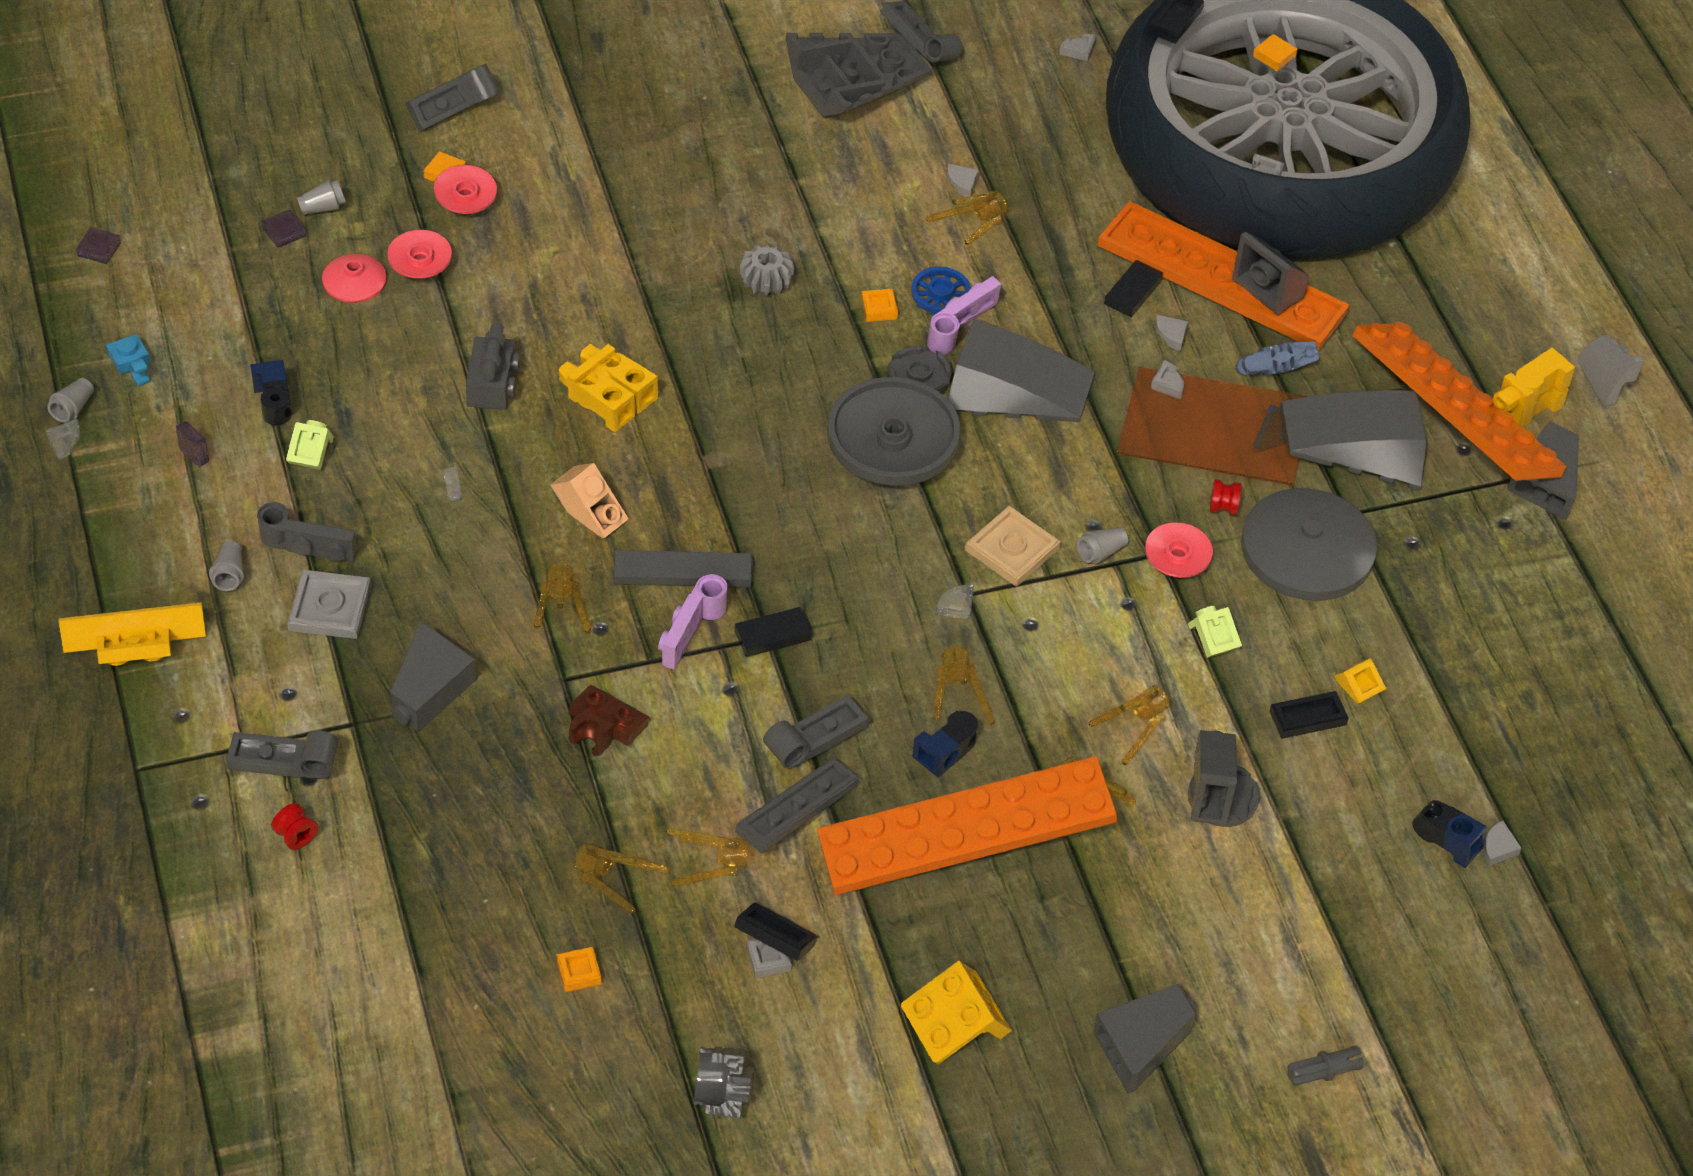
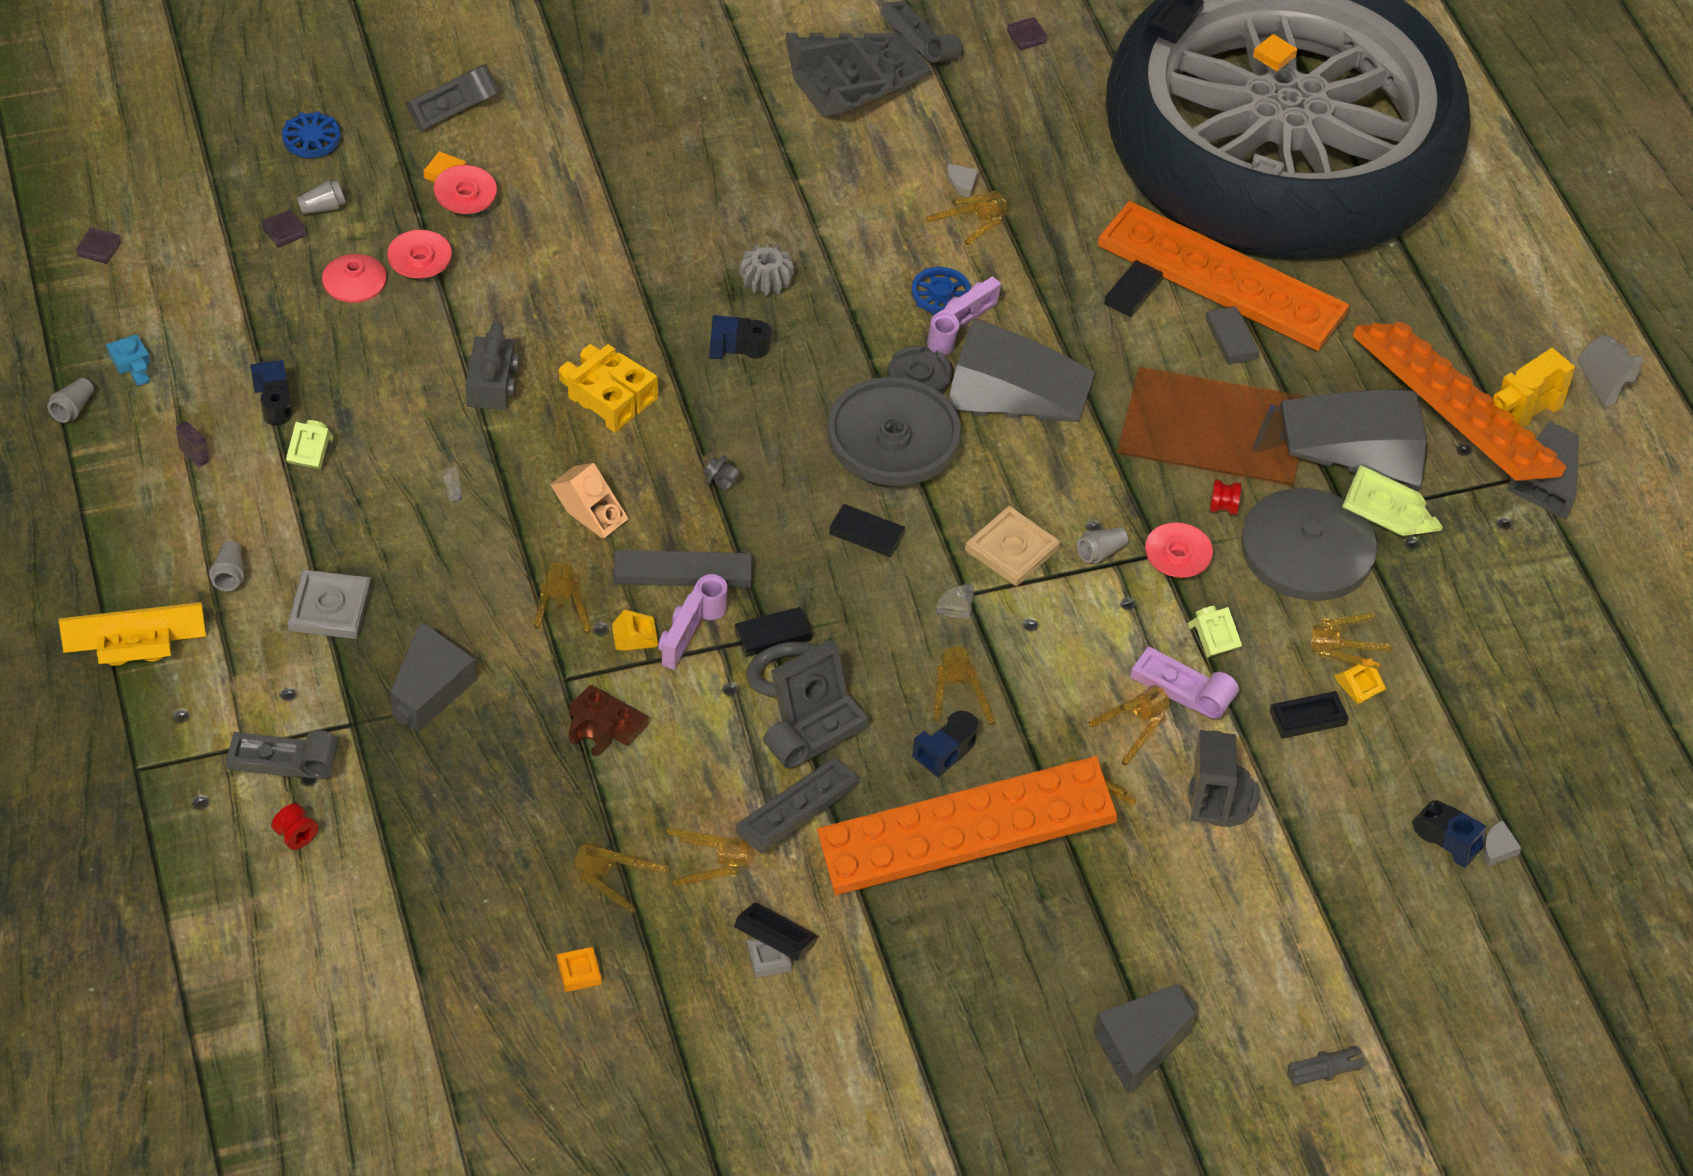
(63, 438): clear tile -> none
(304, 537): dark grey plate -> none
(311, 135): none -> blue wheel
(634, 631): none -> yellow slope
(721, 473): none -> dark grey plate
(723, 1081): dark grey hair -> none
(738, 337): none -> leg
(802, 683): none -> dark grey tile
(867, 530): none -> black tile
(879, 305): light orange tile -> none
(953, 1012): yellow bracket -> none
(1027, 33): none -> tile
(1078, 47): light grey tile -> none
(1168, 380): light grey tile -> none
(1171, 330): light grey tile -> none
(1185, 685): none -> lavender plate
(1232, 335): none -> dark grey tile
(1268, 274): dark grey slope -> none
(1278, 358): sand blue hinge -> none
(1328, 640): none -> clear yellow plant
(1389, 504): none -> yellowish green tile

